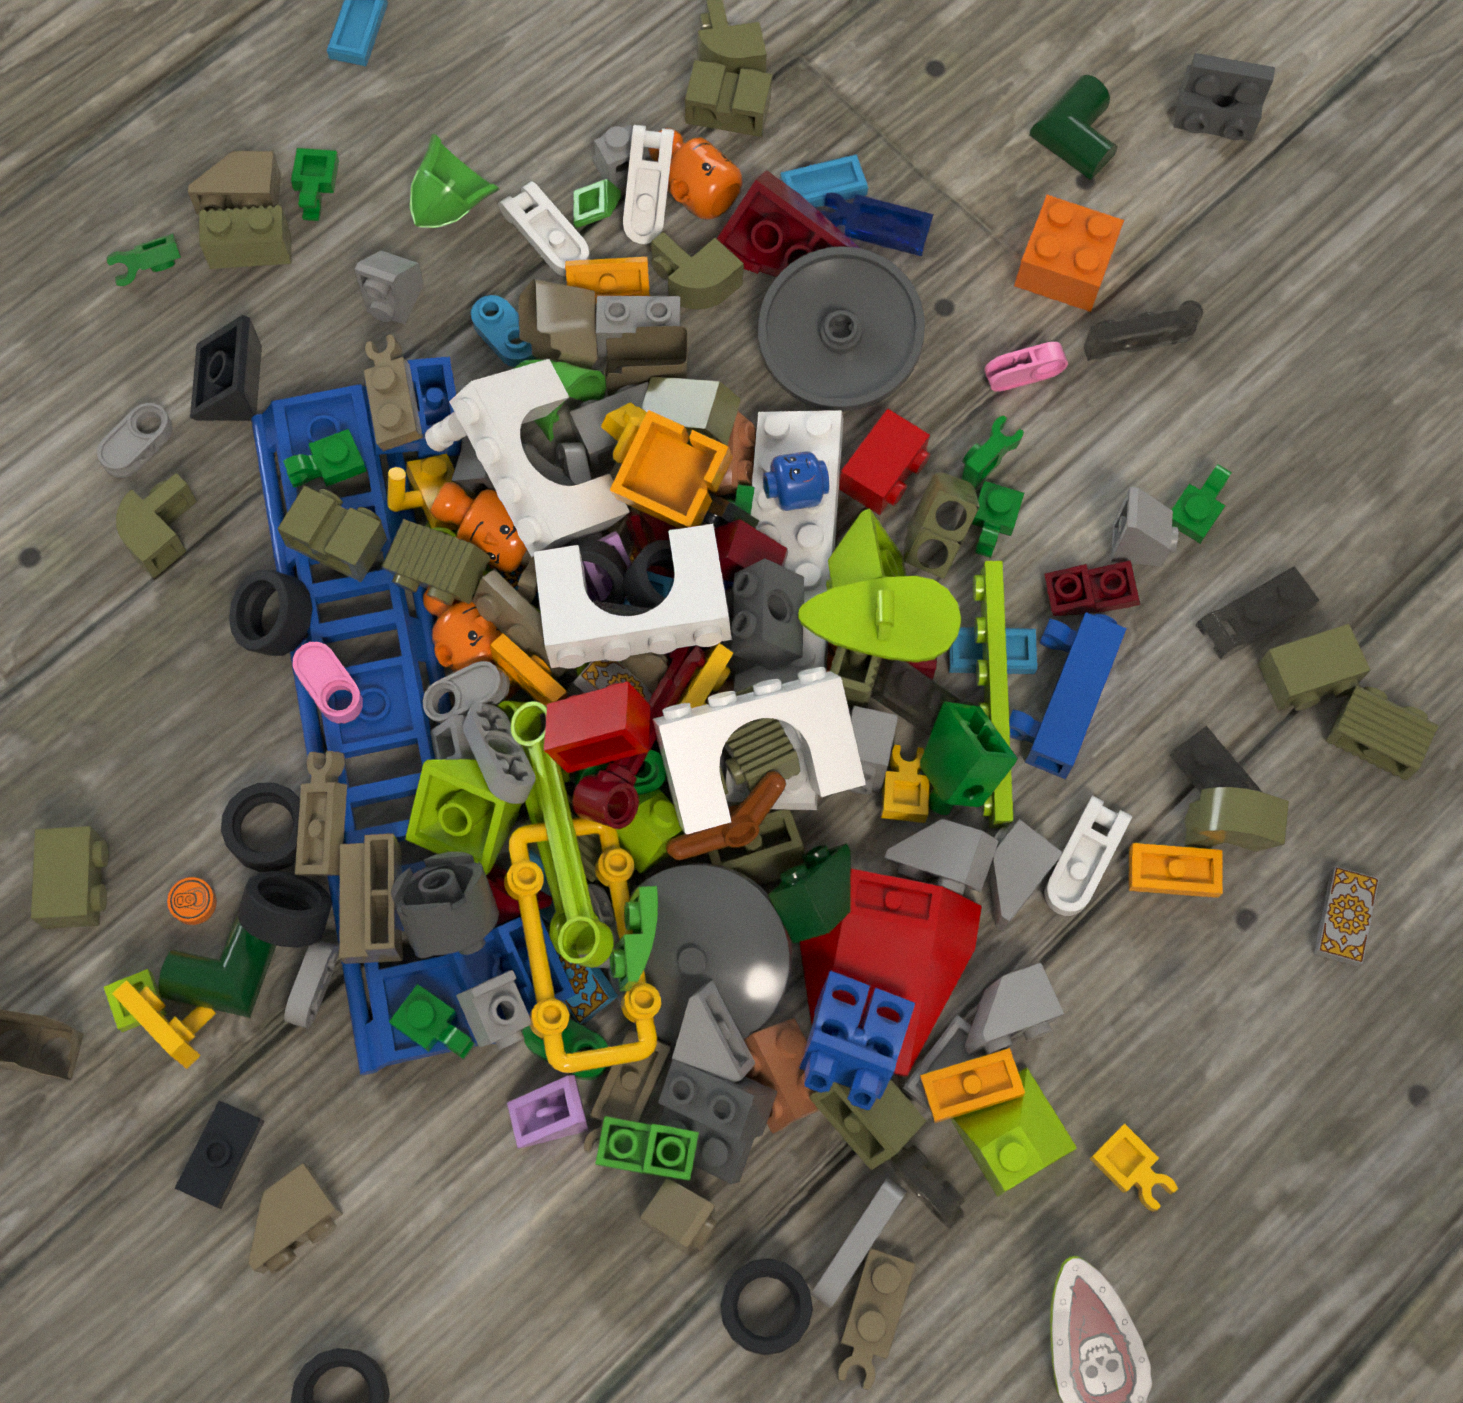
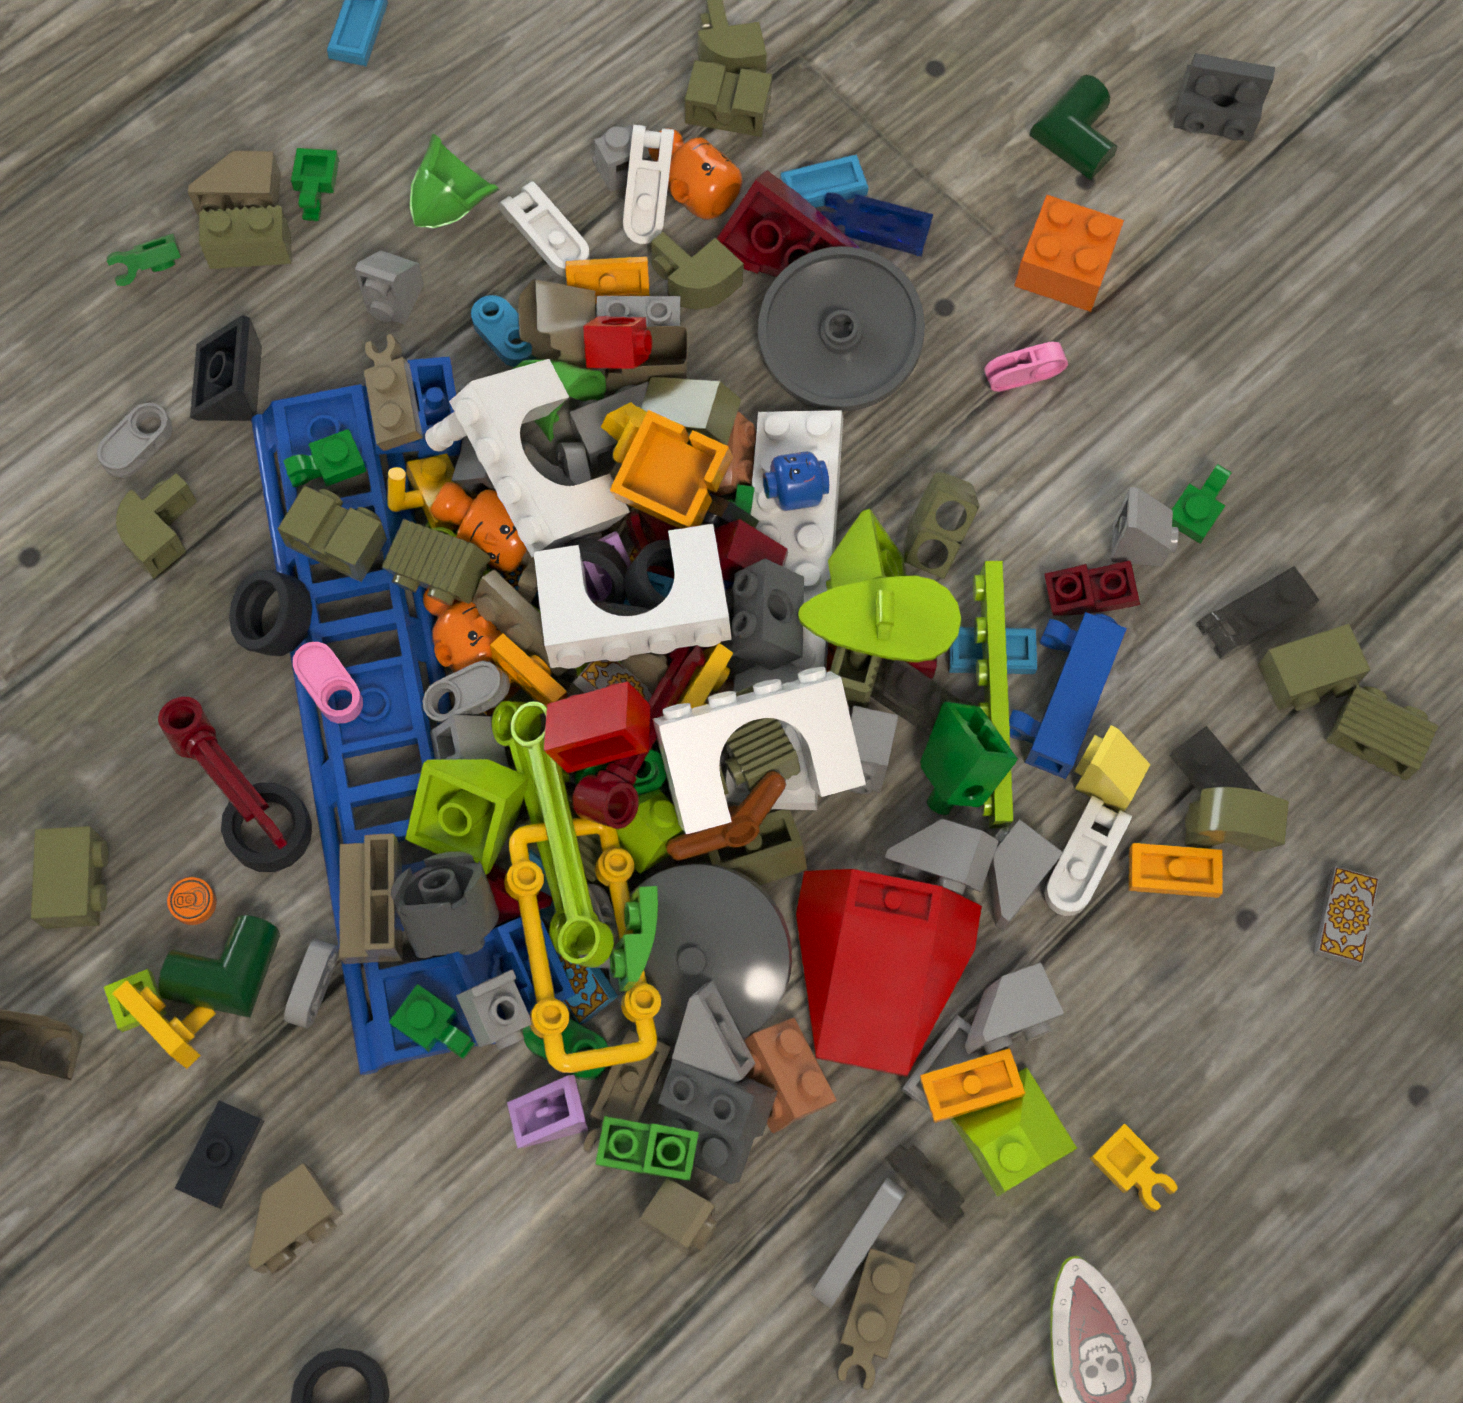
(195, 738): none -> dark red piece
(284, 909): black tyre -> none
(321, 816): dark tan plate -> none
(498, 754): light grey beam -> none
(595, 202): bright green slope -> none
(616, 342): none -> red brick
(802, 1300): black tyre -> none
(815, 893): dark green slope -> none
(853, 1055): blue hips -> none
(874, 1132): olive brick -> none
(884, 462): red brick -> none
(904, 791): yellow plate -> none
(984, 458): green plate -> none
(996, 515): green plate -> none
(1111, 769): none -> light yellow slope
(1143, 332): clear smoke plate -> none

